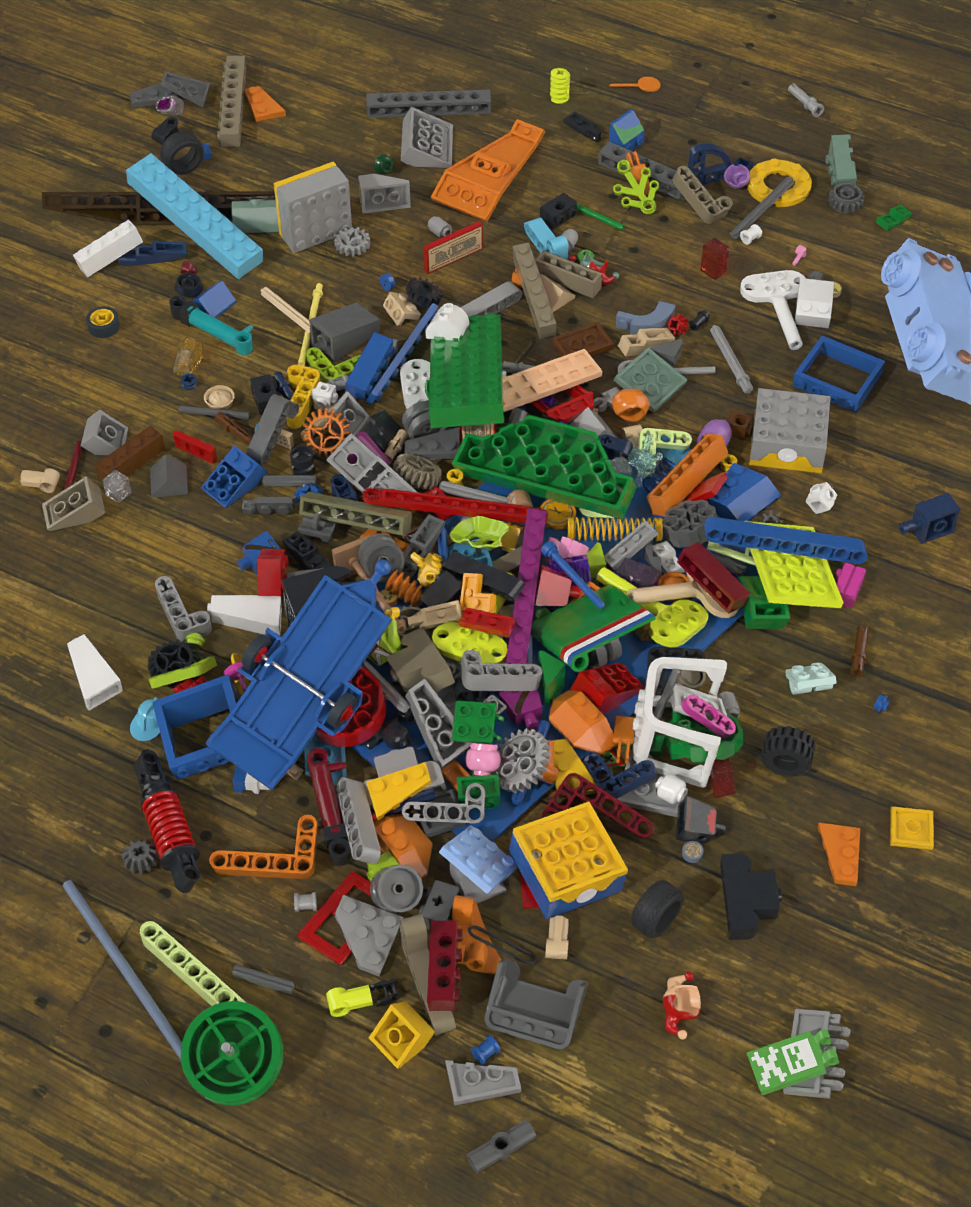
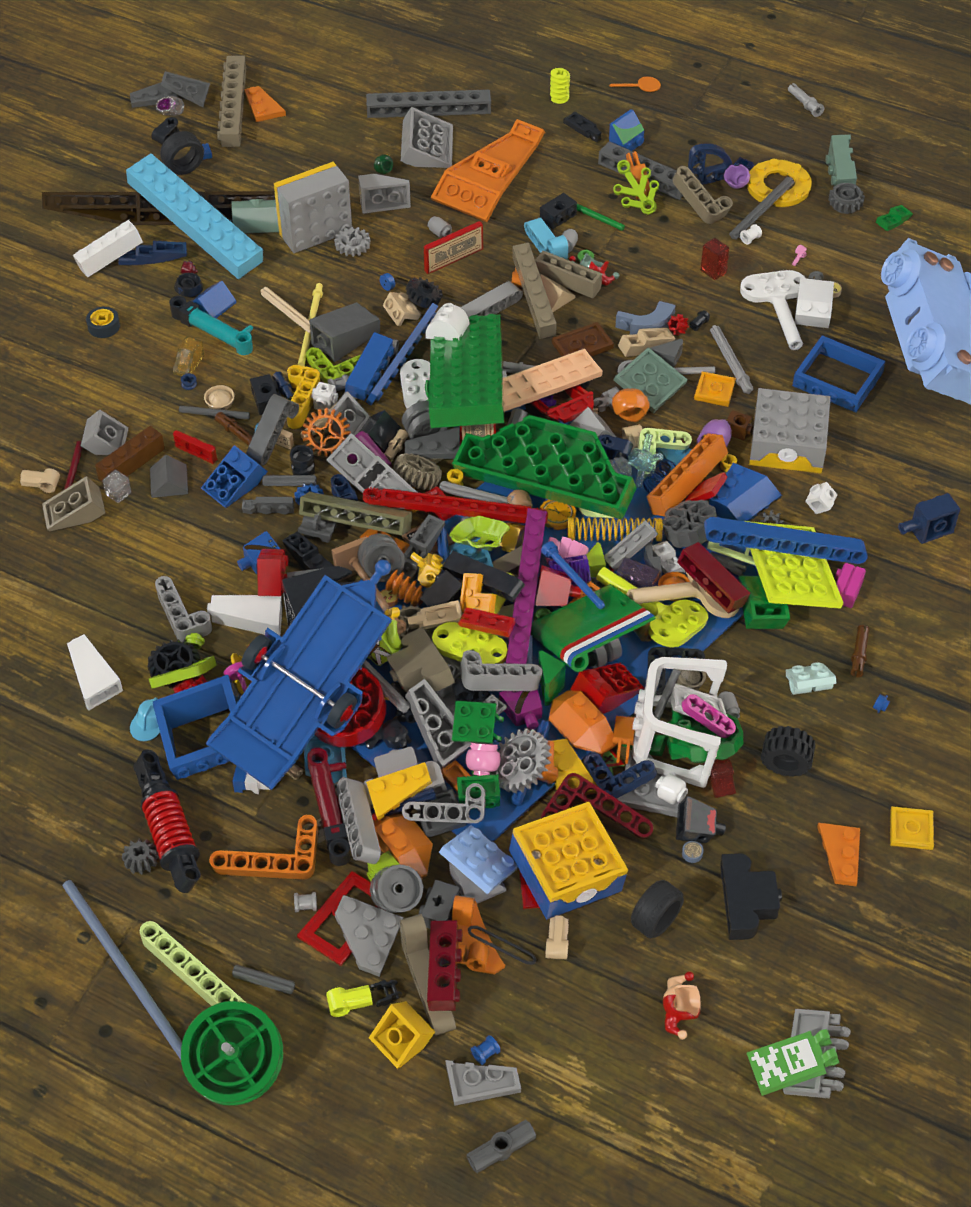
(533, 1010): dark grey windscreen -> none
(715, 389): none -> light orange tile

